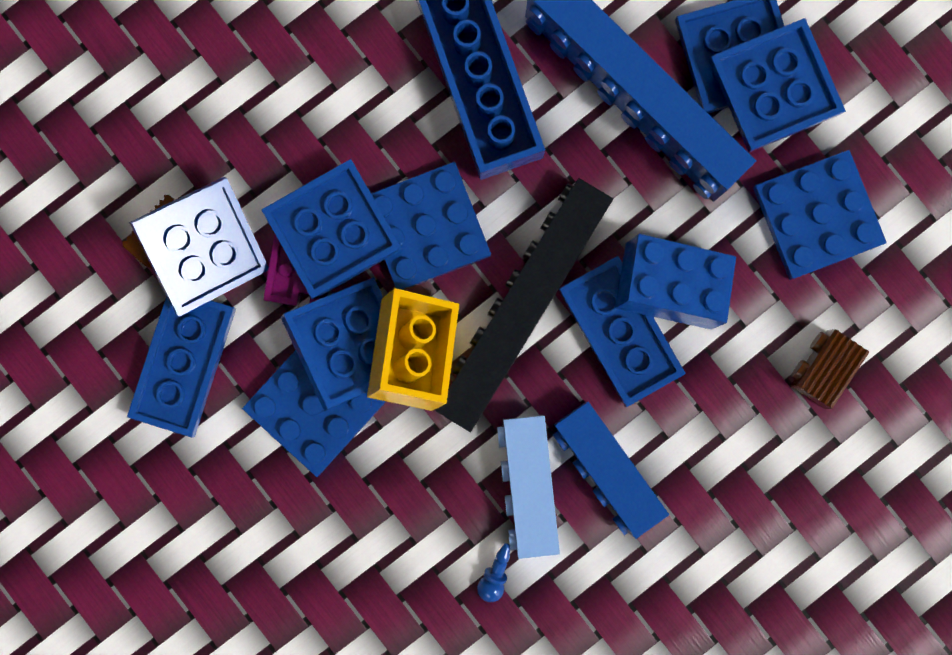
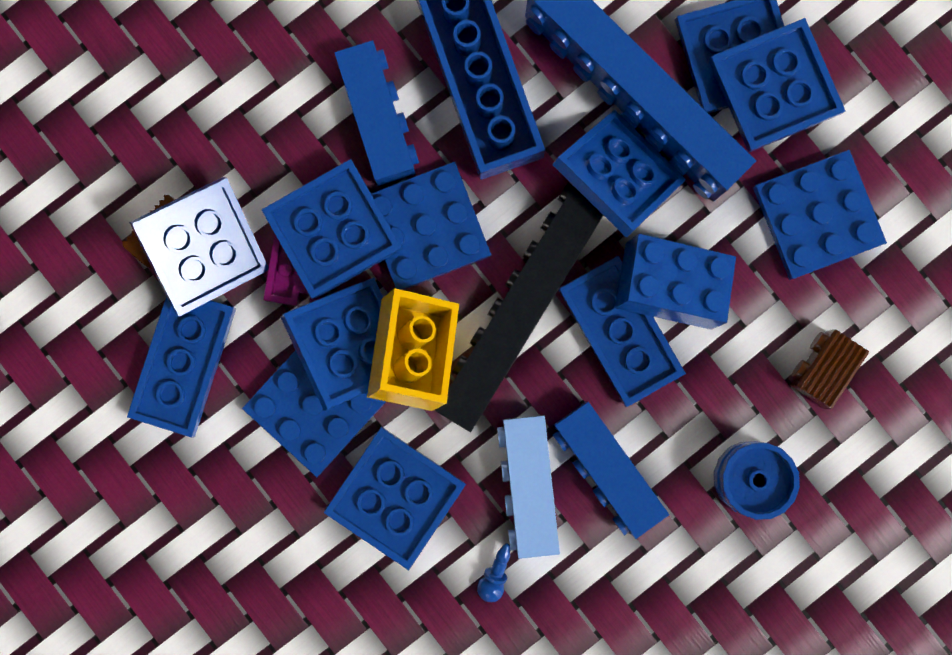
(375, 112): none -> blue brick
(395, 498): none -> blue plate
(619, 172): none -> blue plate
(777, 481): none -> blue wheel

